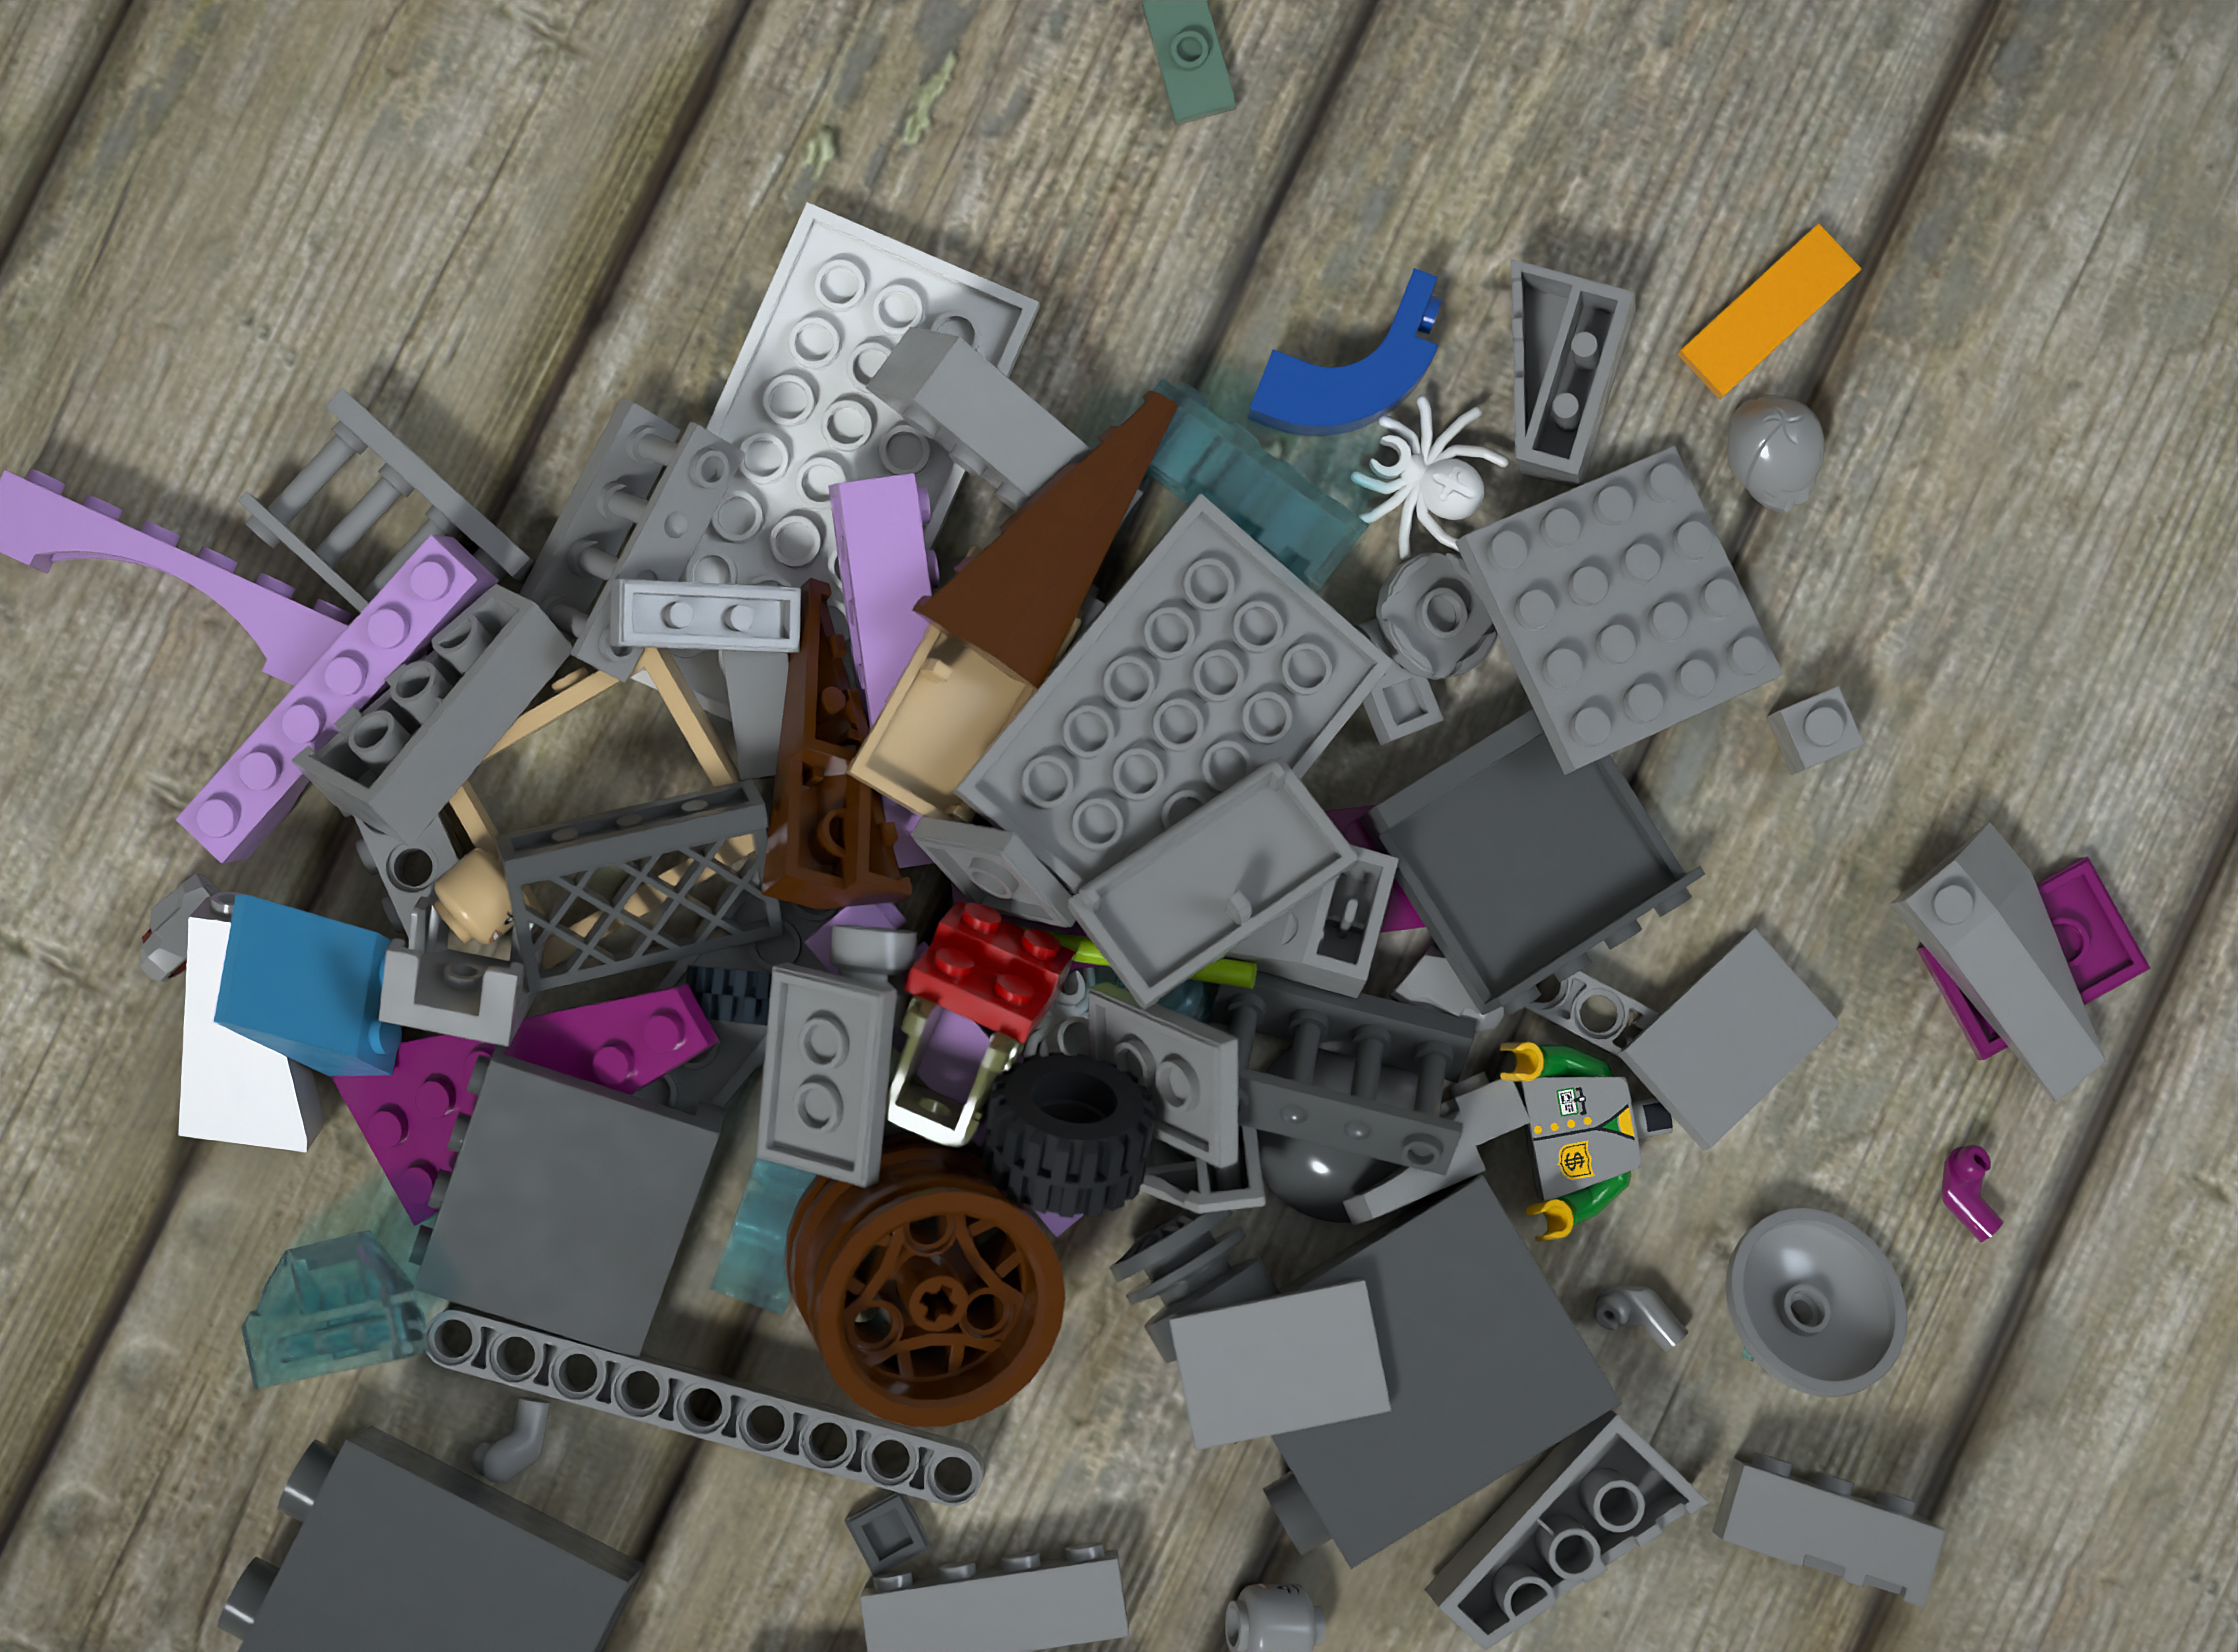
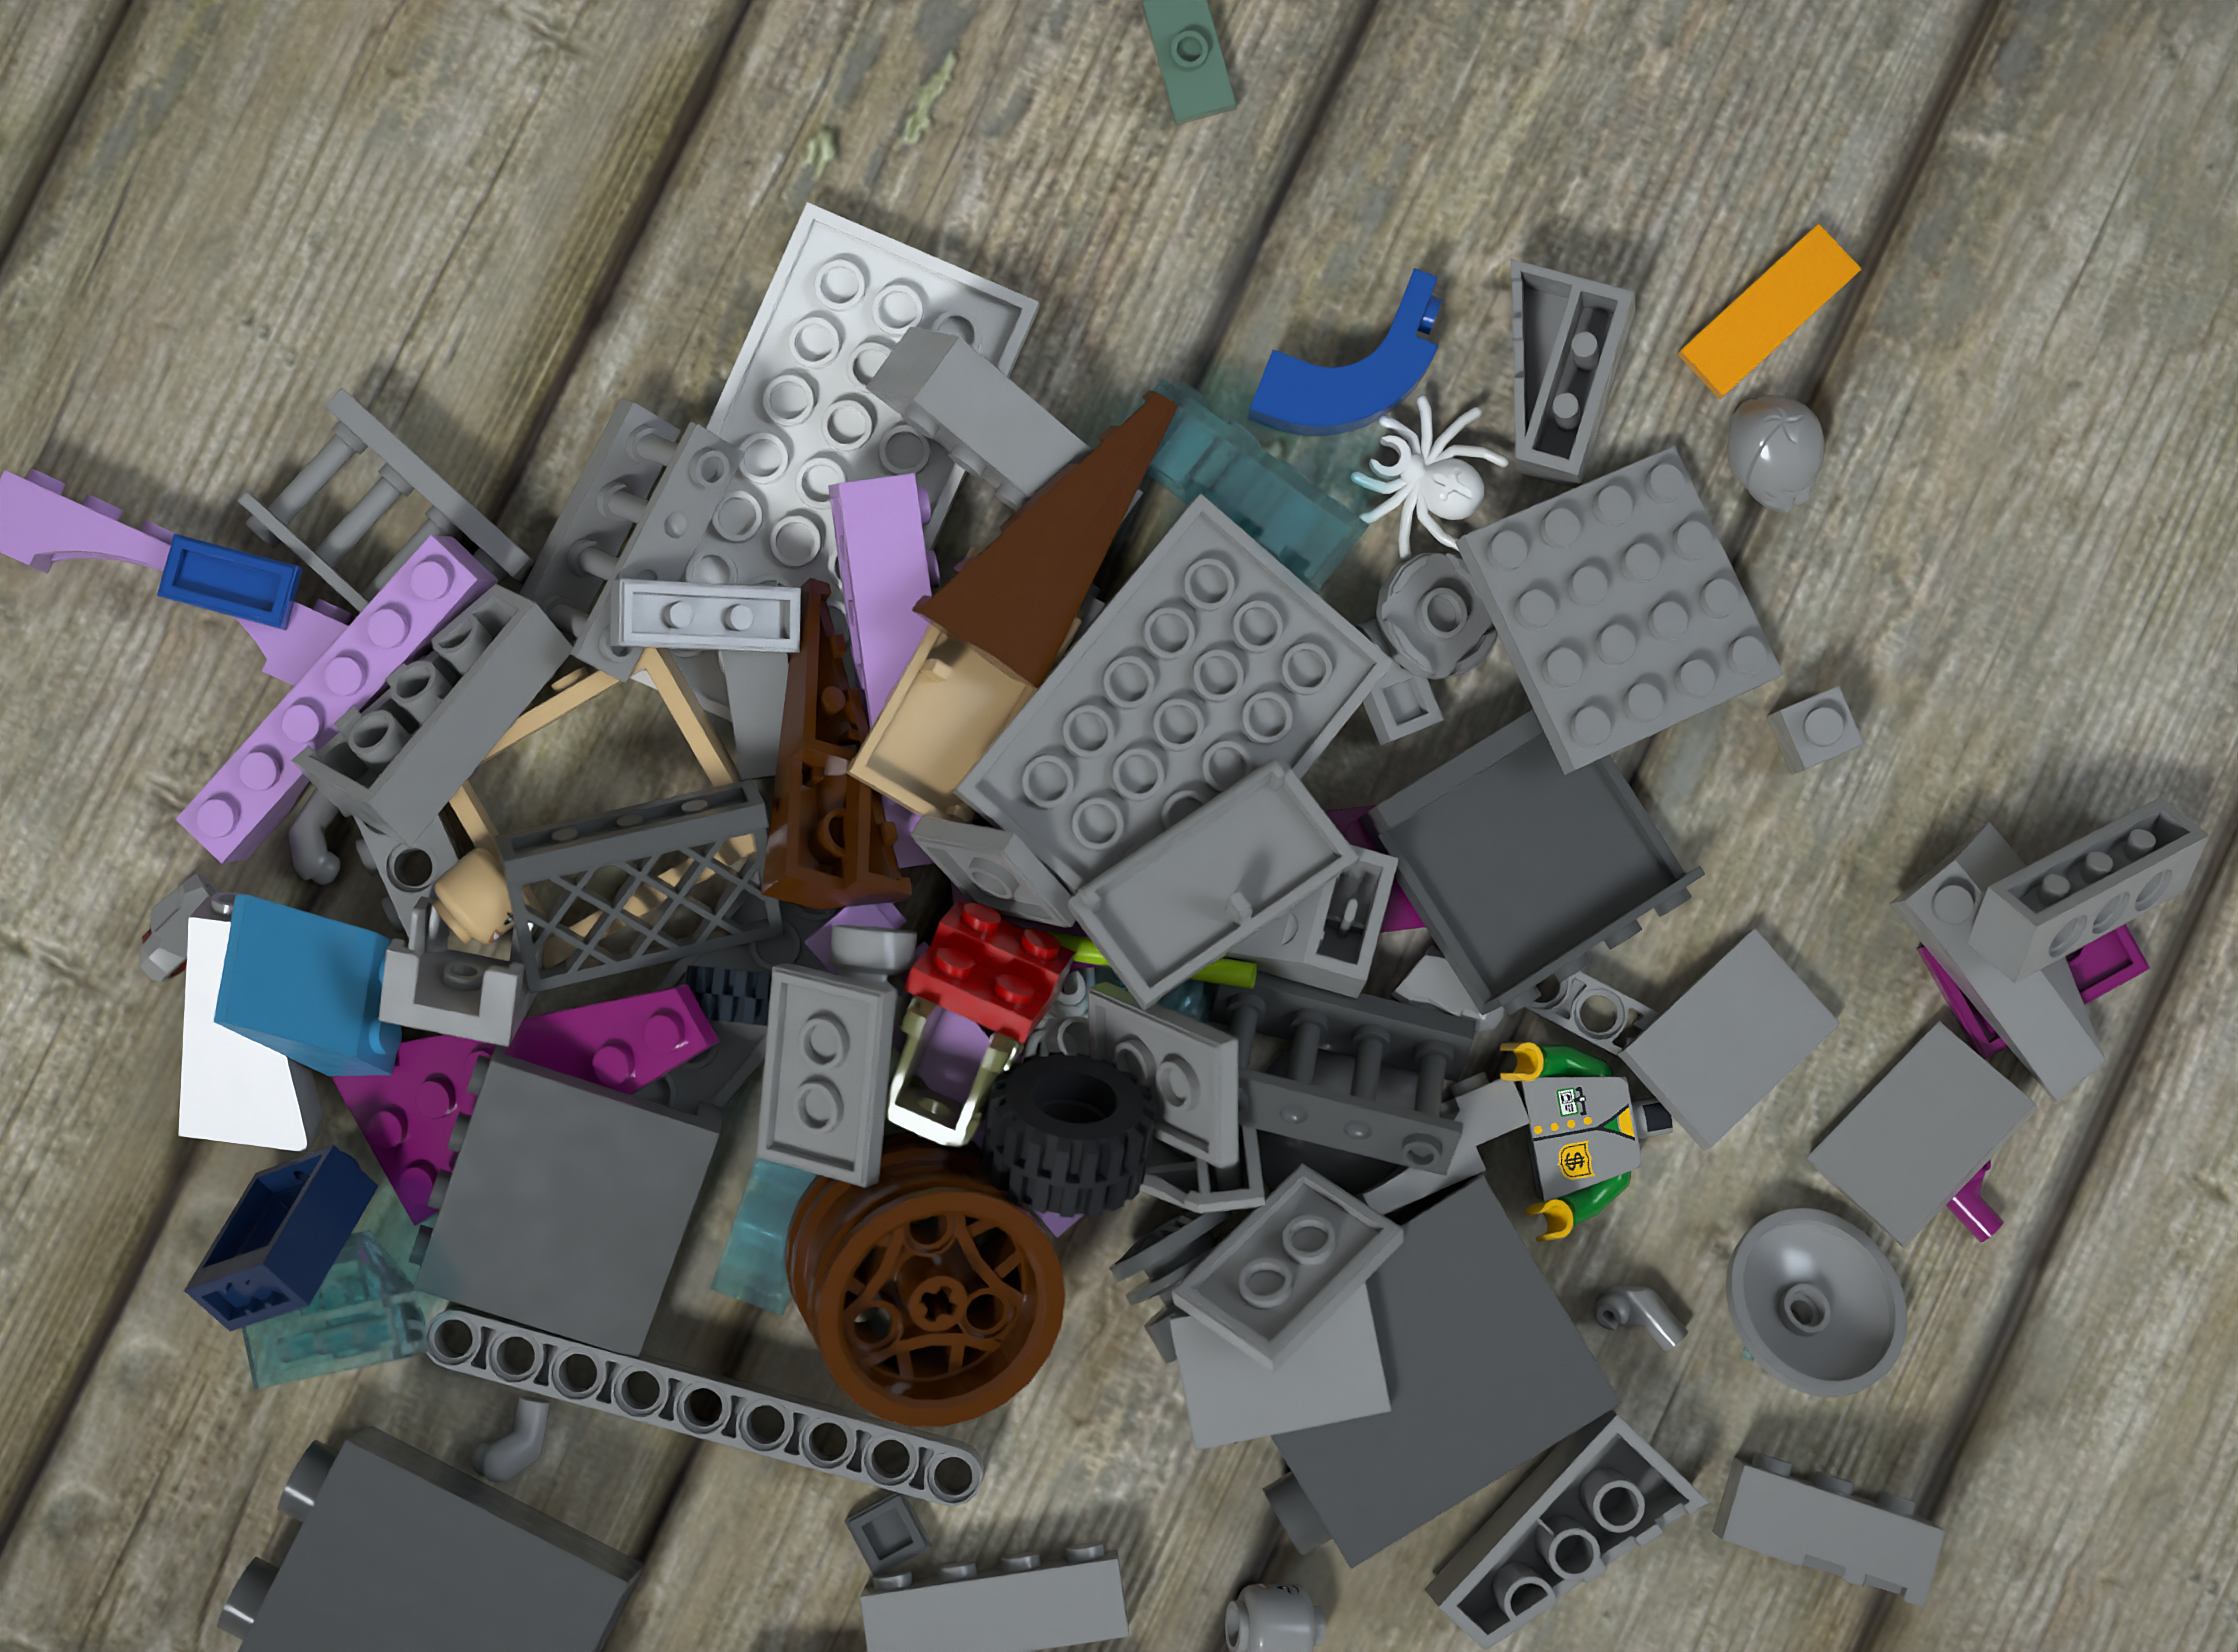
(230, 582): none -> blue tile
(282, 1238): none -> dark blue window
(309, 843): none -> light grey arm
(1287, 1267): none -> light grey tile
(1921, 1134): none -> light grey tile
(2086, 889): none -> light grey brick

